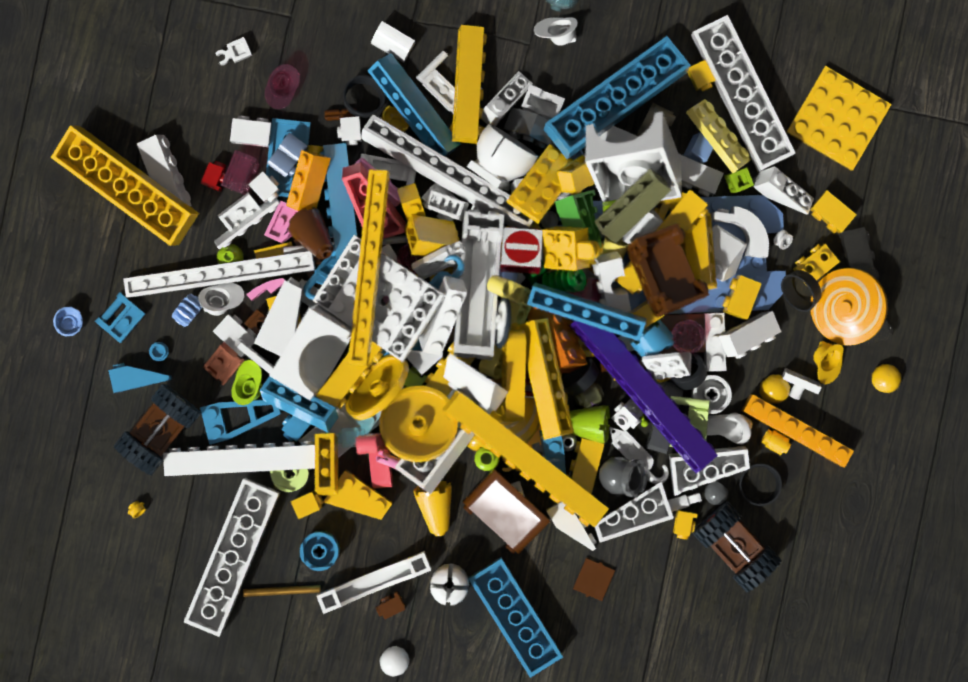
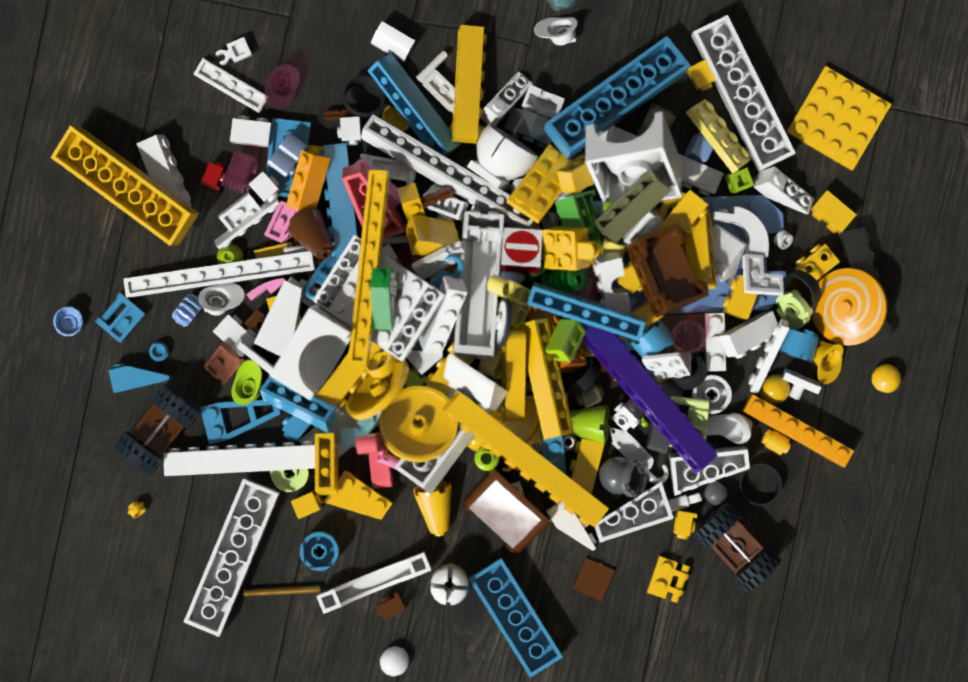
(230, 85): none -> white tile
(381, 365): none -> yellow hair
(383, 297): none -> slope
(433, 198): none -> reddish brown piece
(565, 340): none -> lime hinge
(662, 578): none -> yellow plate
(756, 280): none -> white plate
(771, 349): none -> white plate
(800, 344): none -> dark azure brick
(801, 312): none -> yellowish green plate

